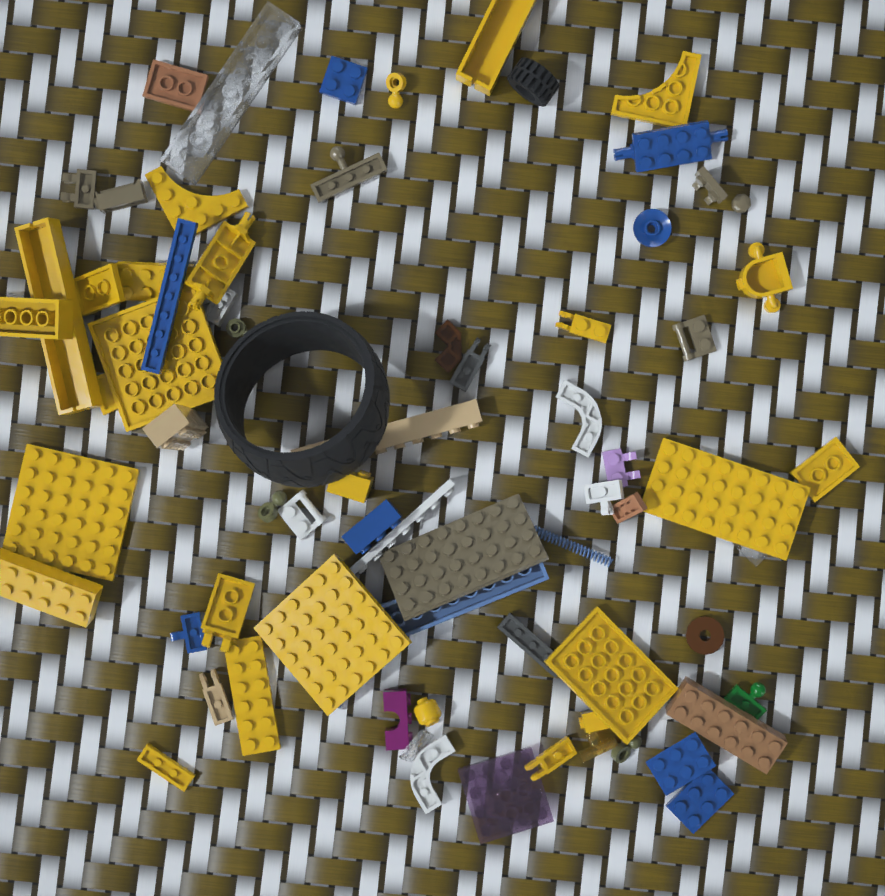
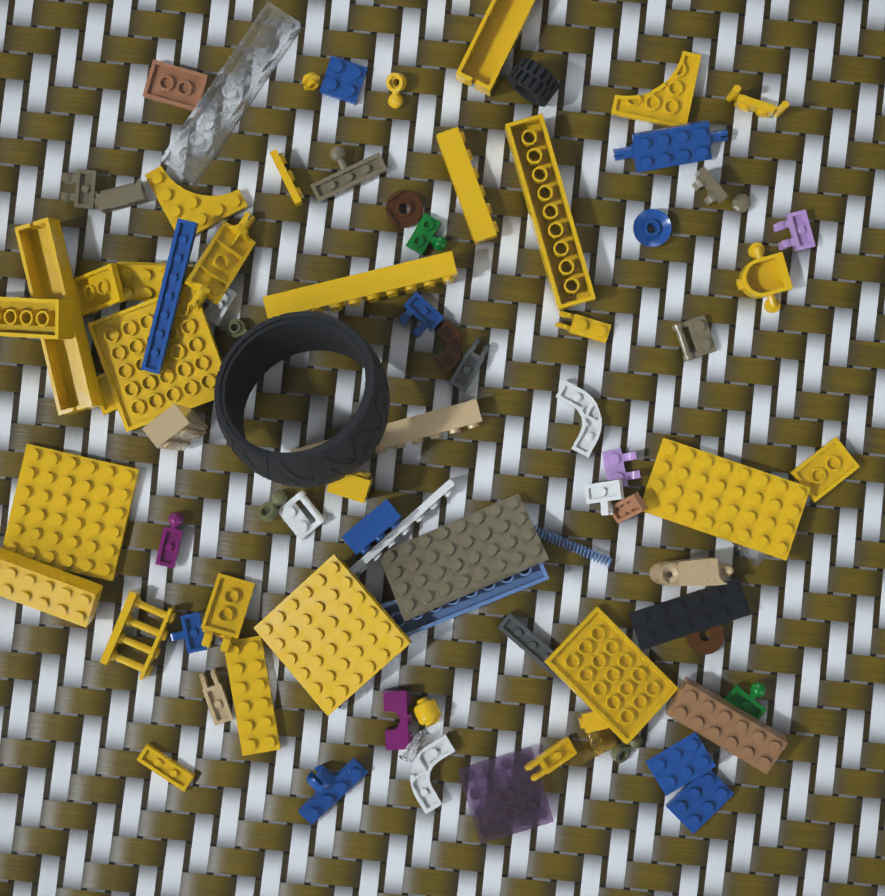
(119, 637): none -> yellow fence
(170, 541): none -> magenta plate
(287, 177): none -> yellow plate
(311, 81): none -> yellow plate
(330, 788): none -> blue plate
(365, 286): none -> yellow brick
(404, 220): none -> reddish brown tile
(423, 312): none -> blue plate
(425, 234): none -> green plate
(466, 185): none -> yellow brick
(549, 212): none -> yellow brick
(689, 614): none -> black plate
(691, 572): none -> tan piece
(760, 107): none -> yellow plate
(799, 229): none -> lavender plate

